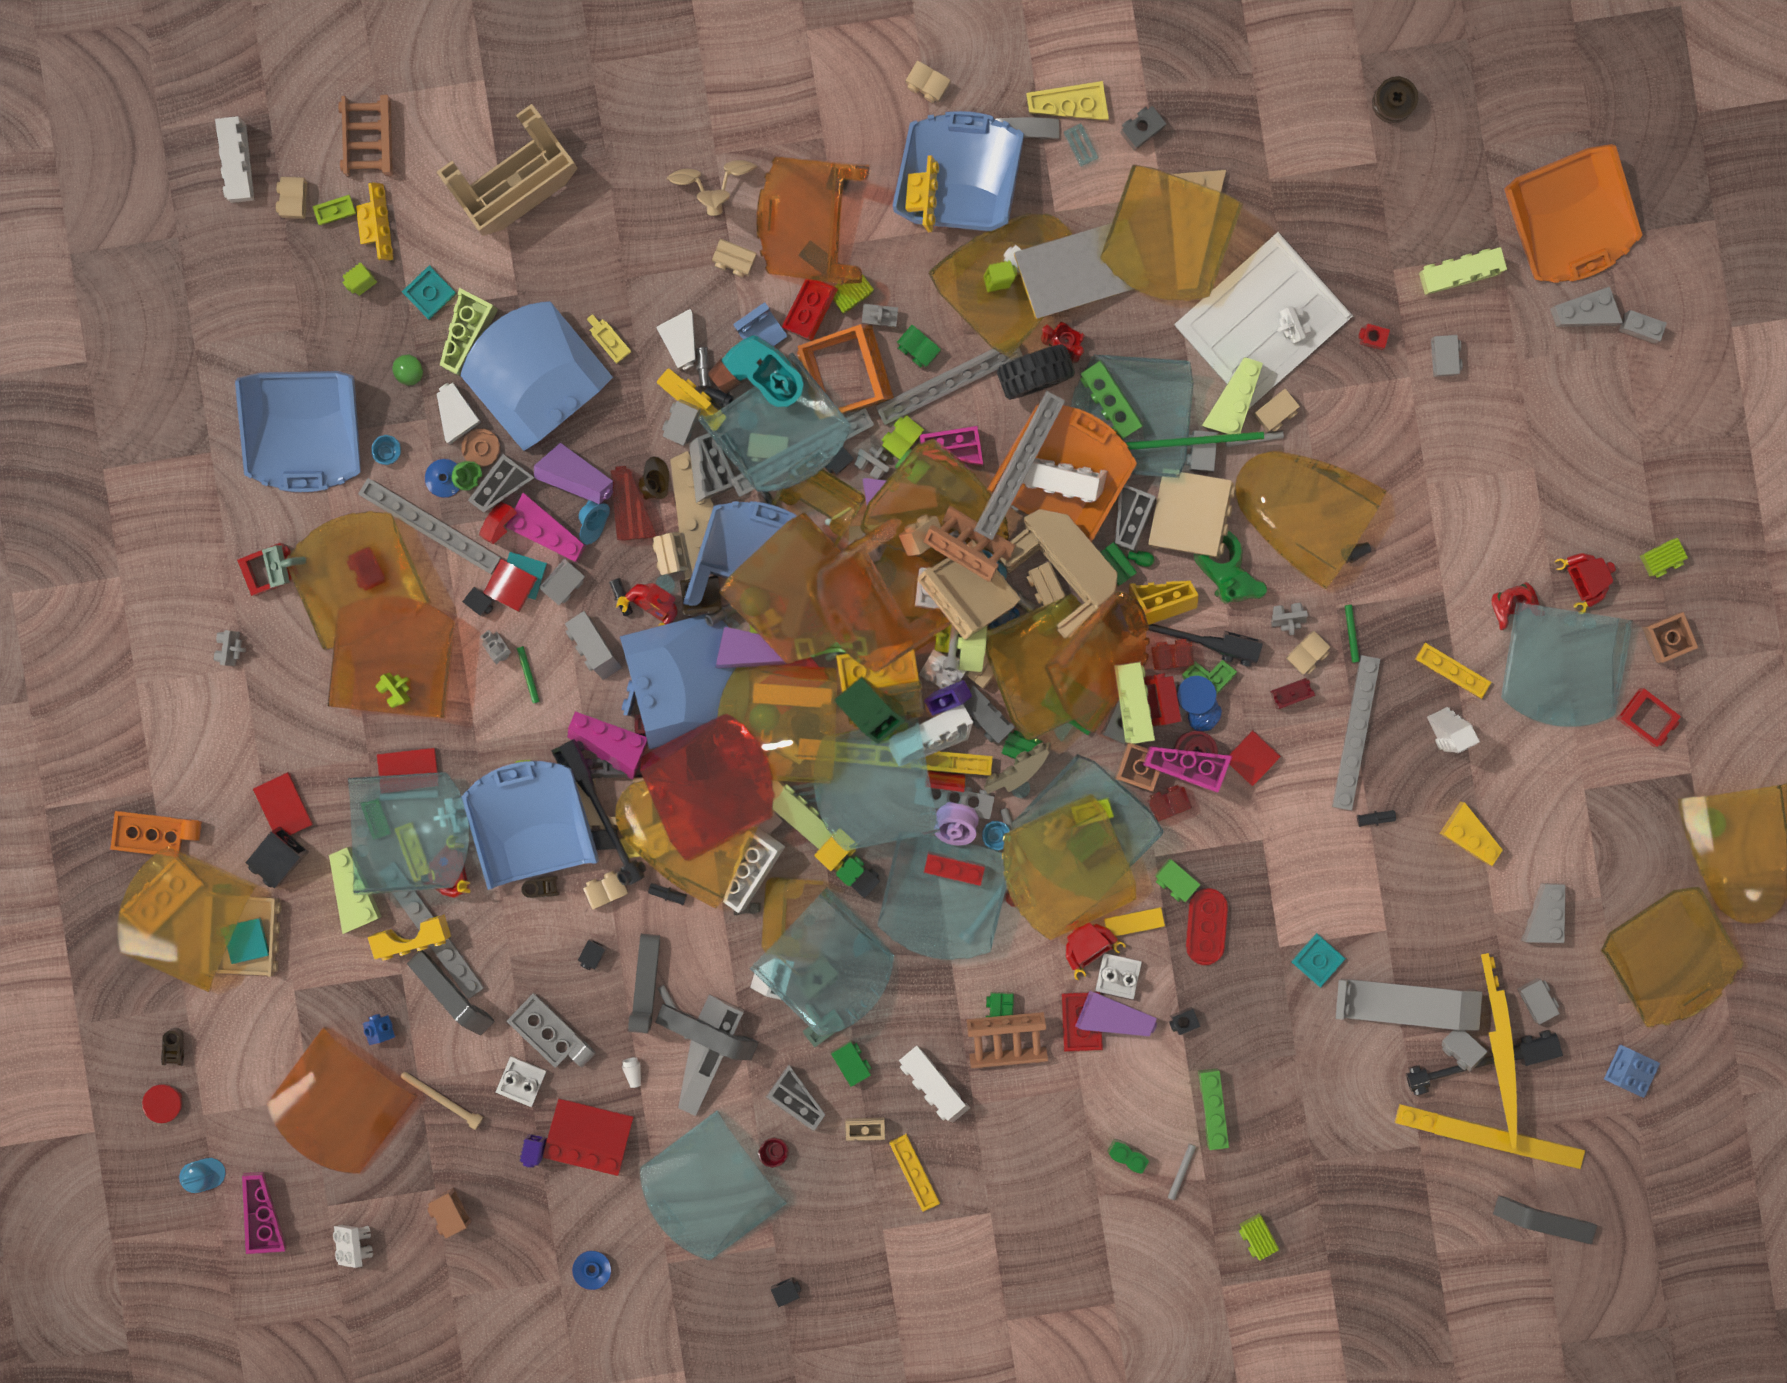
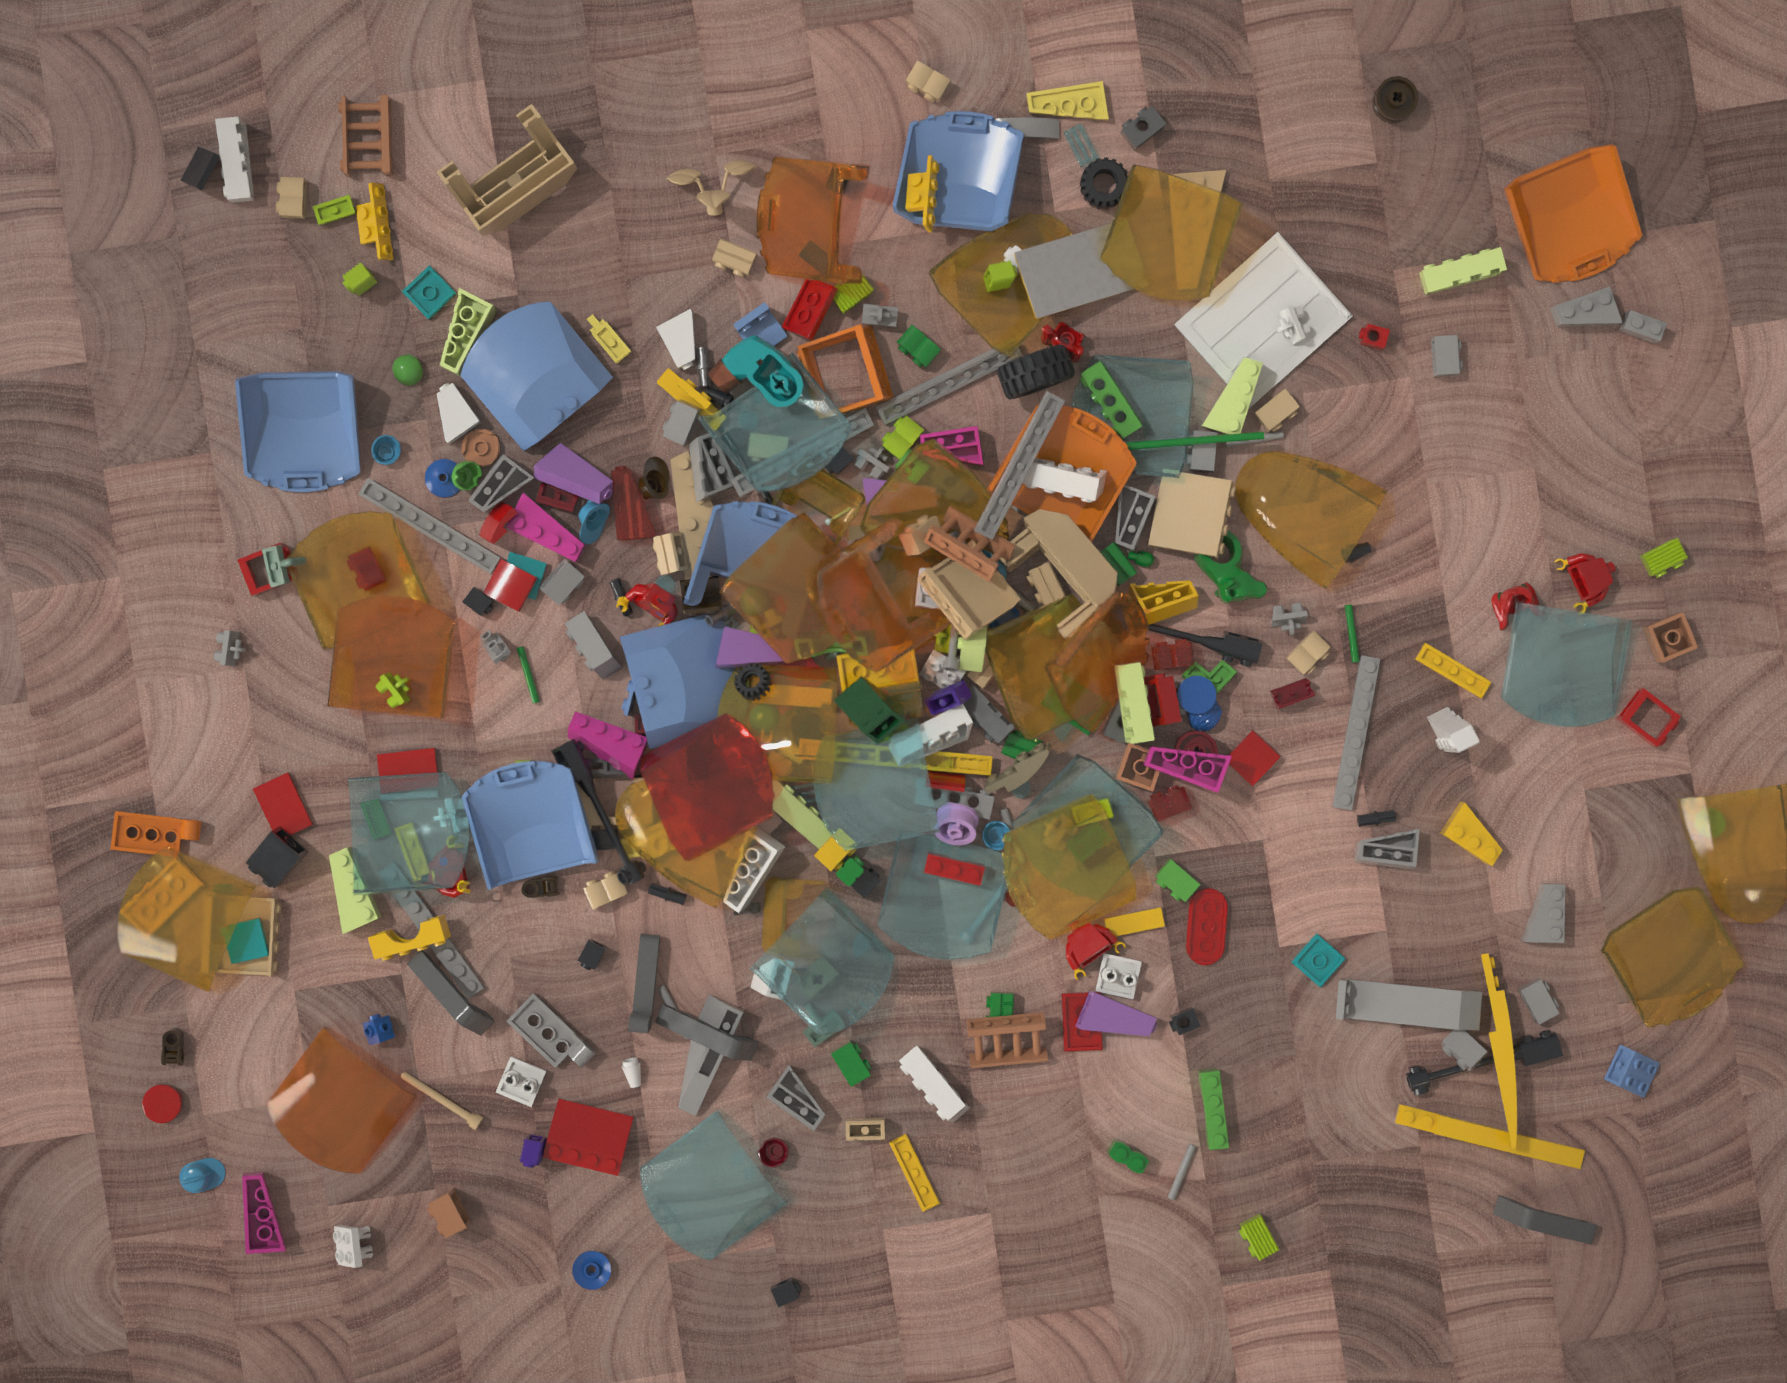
(200, 168): none -> black tile
(557, 497): none -> dark red hinge
(760, 688): none -> black tyre
(1103, 166): none -> black tyre
(1391, 850): none -> light grey wedge

